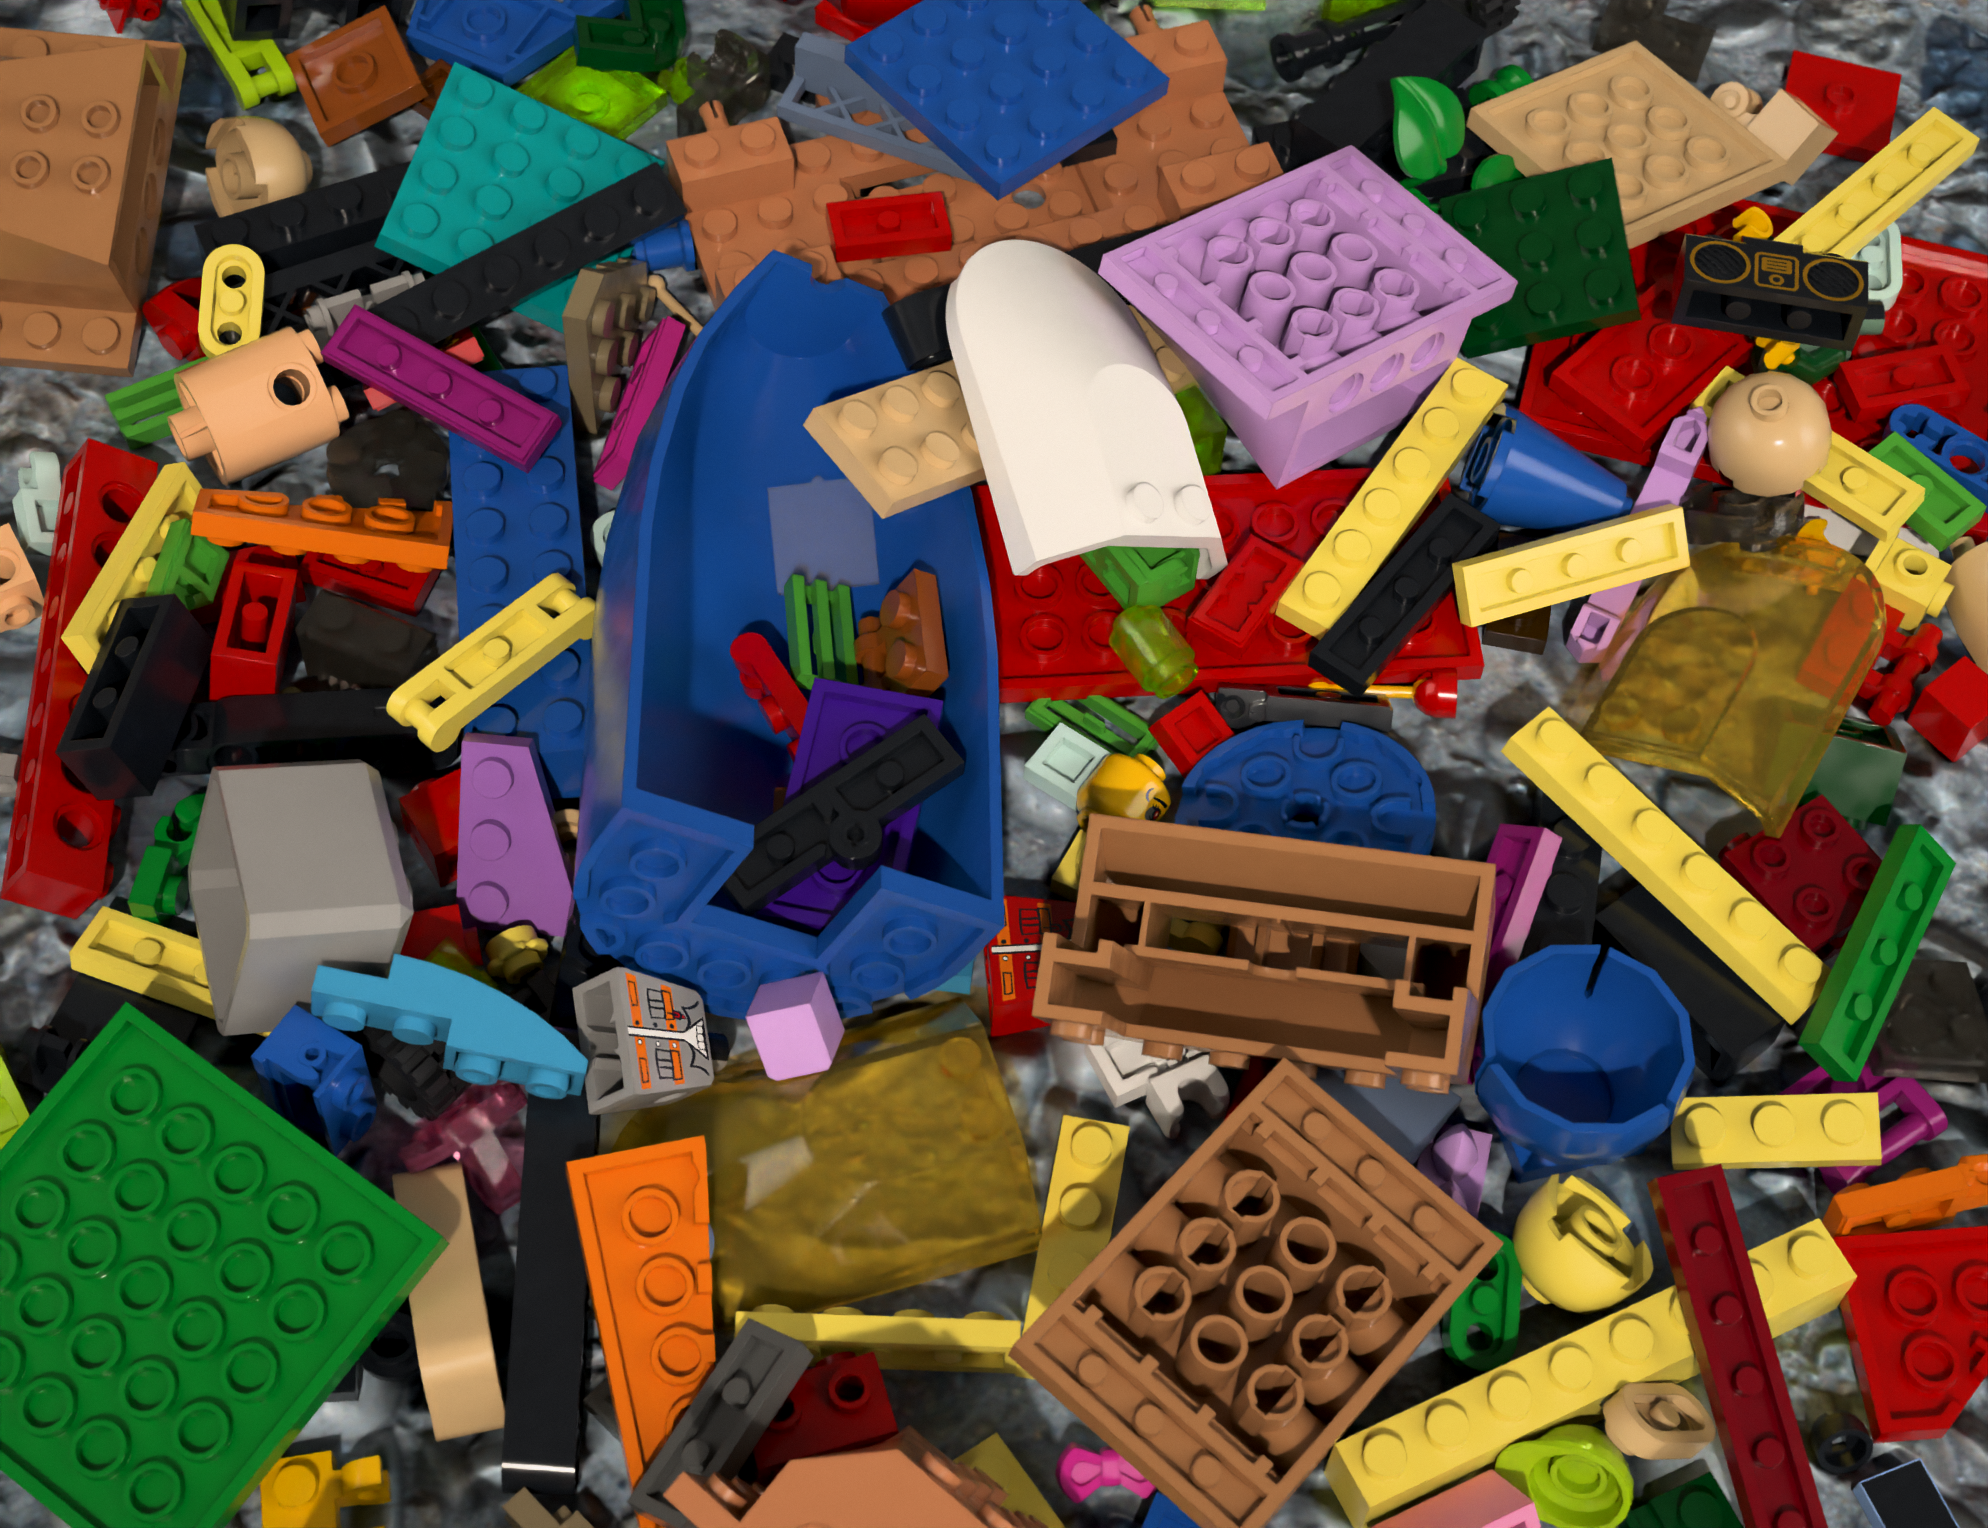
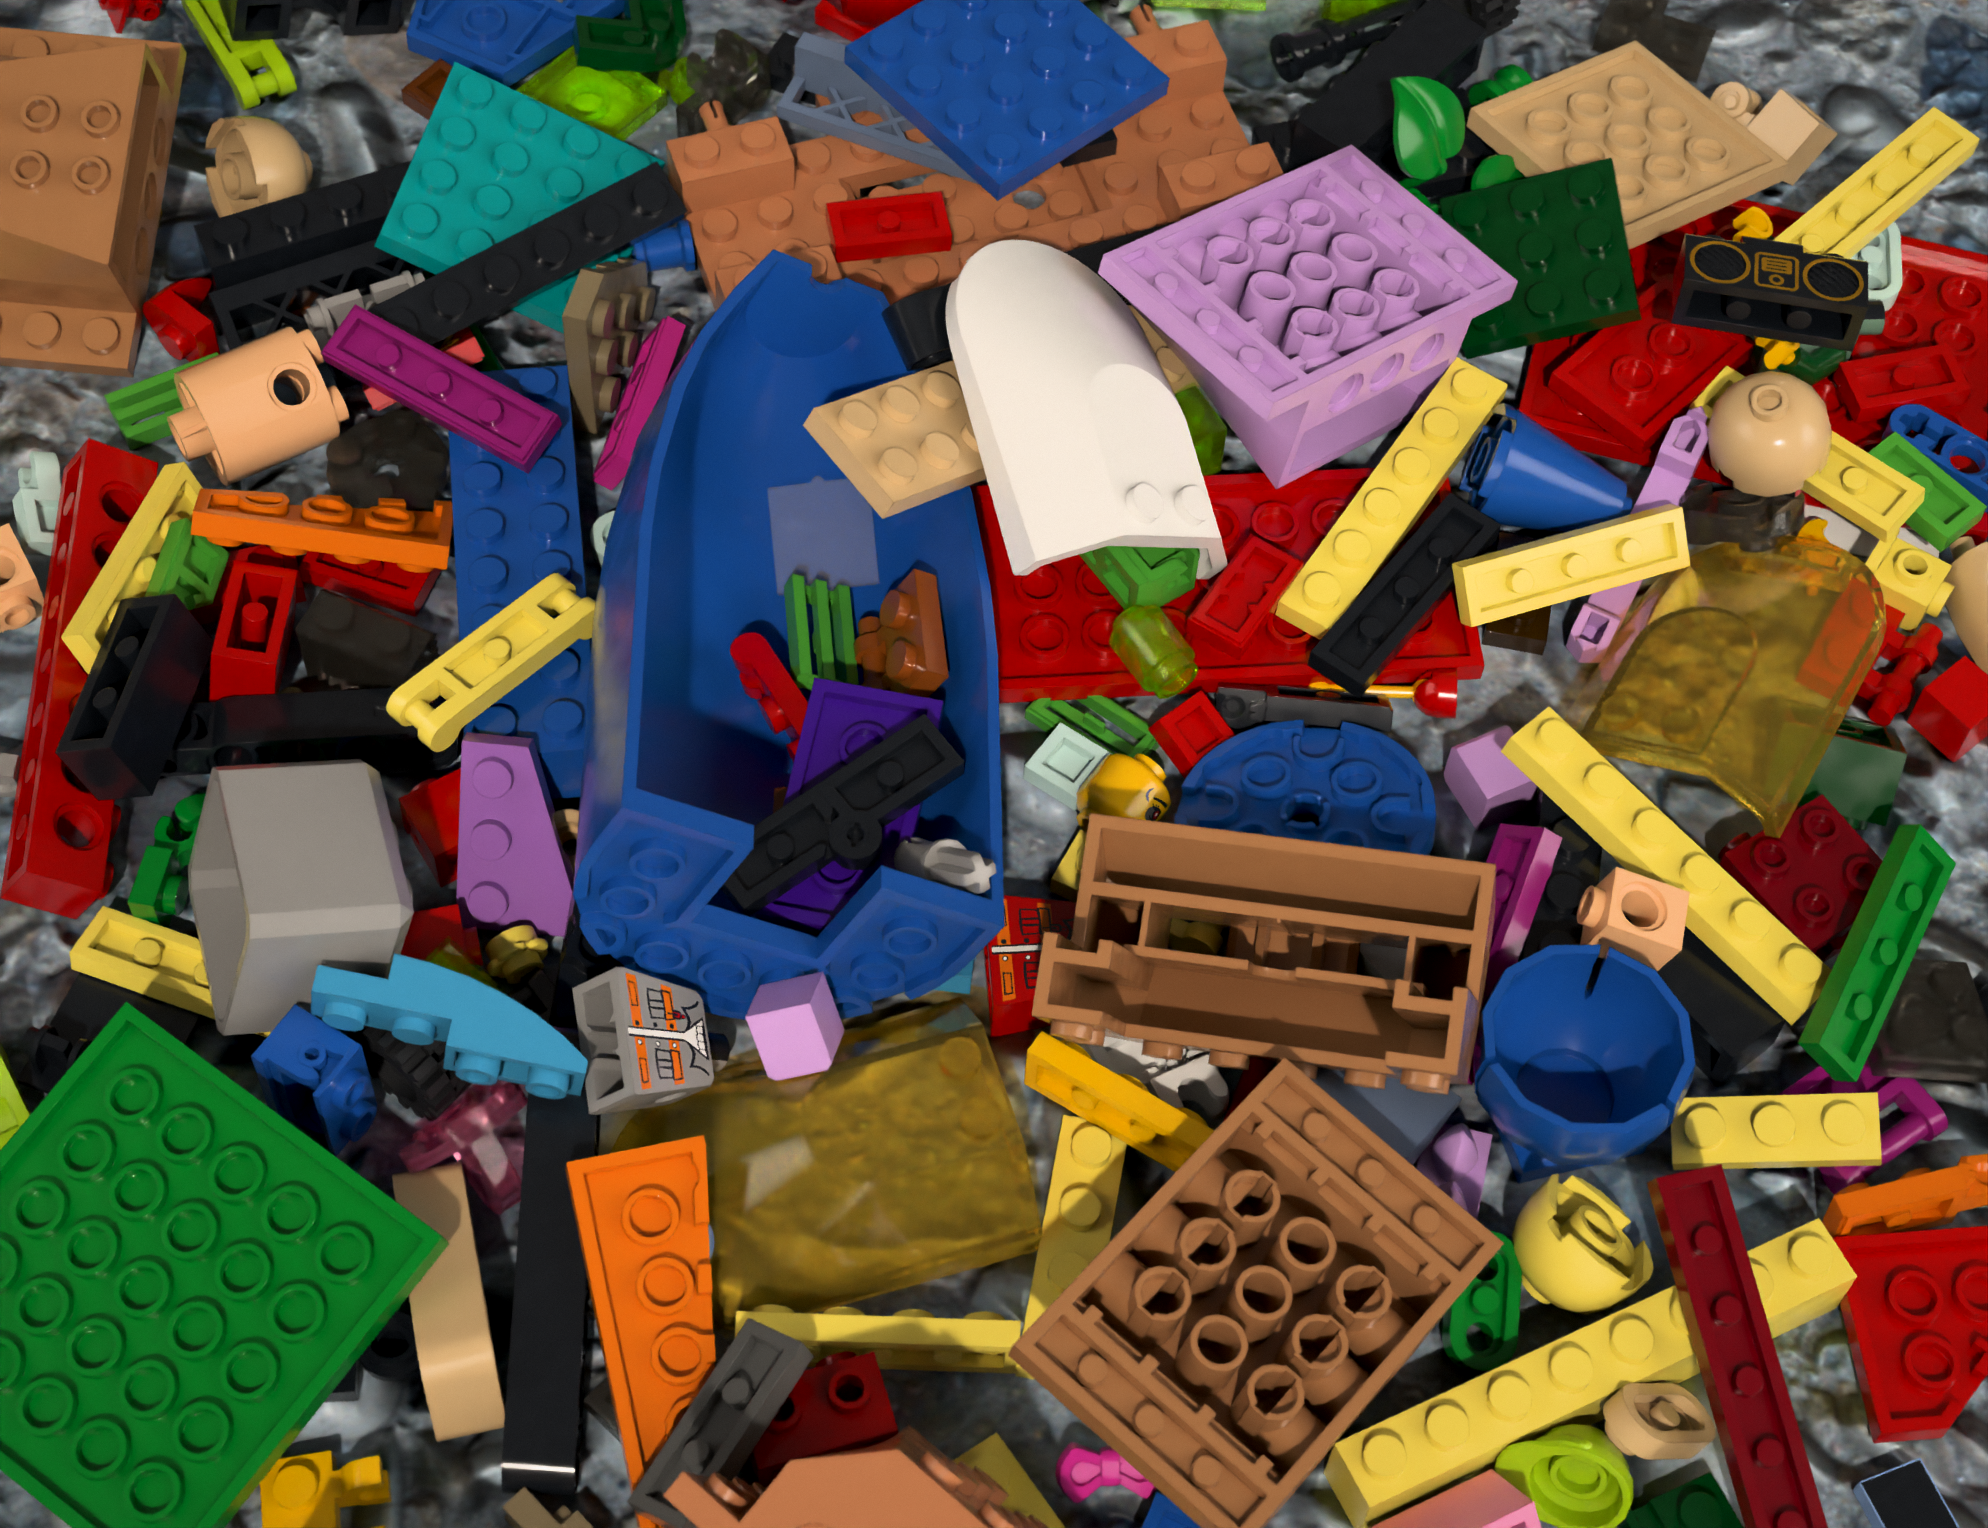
(227, 307): light yellow plate -> none
(356, 76): dark orange plate -> none
(672, 304): tan hinge -> none
(945, 863): none -> light grey axle
(1113, 1102): none -> yellow plate
(1487, 781): none -> lavender piece
(1653, 908): none -> light nougat brick
(1849, 98): red plate -> none
(1856, 1441): black hinge -> none

